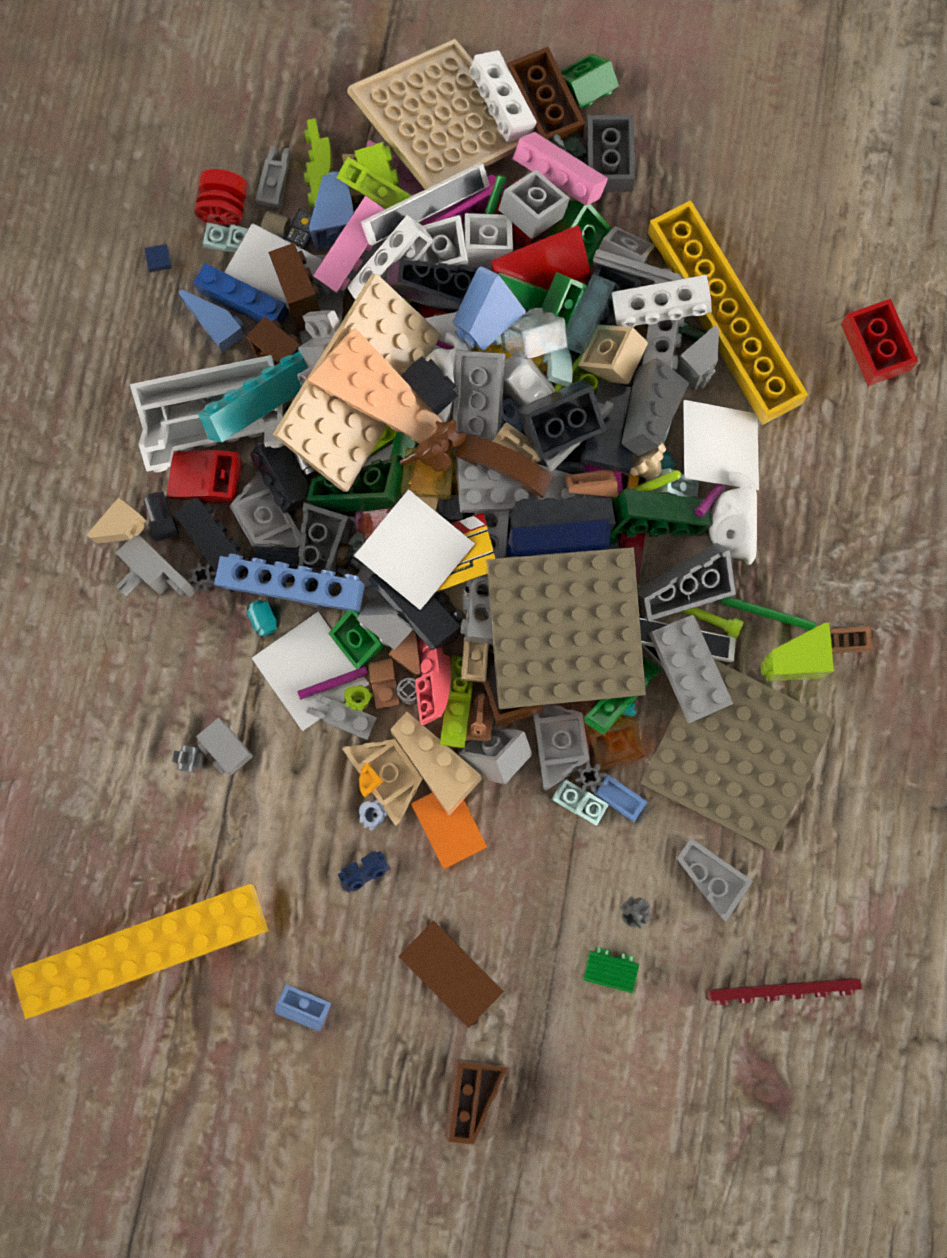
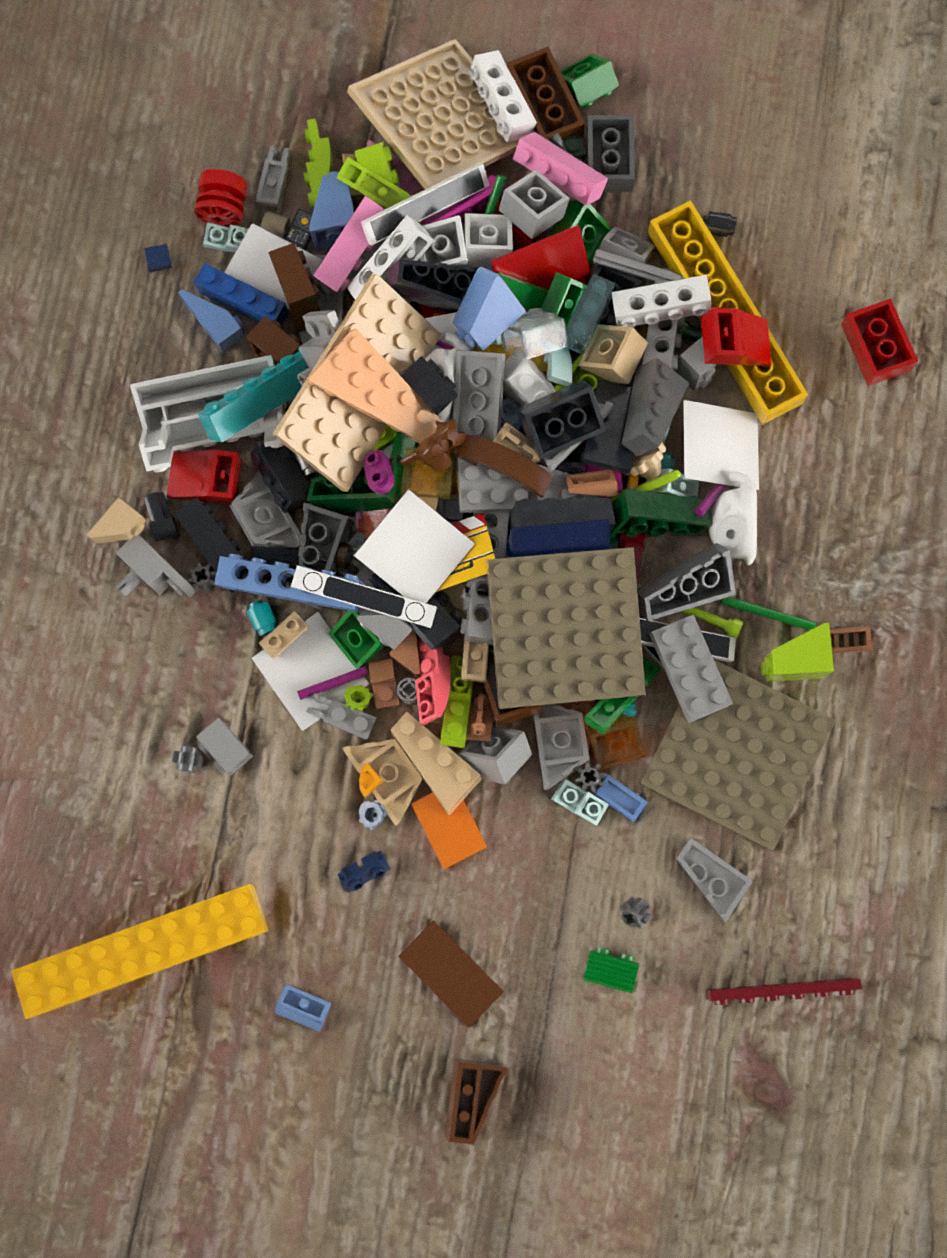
(284, 635): none -> tan hinge
(363, 596): none -> sticker
(378, 467): none -> magenta plate
(720, 223): none -> black brick
(735, 338): none -> red slope

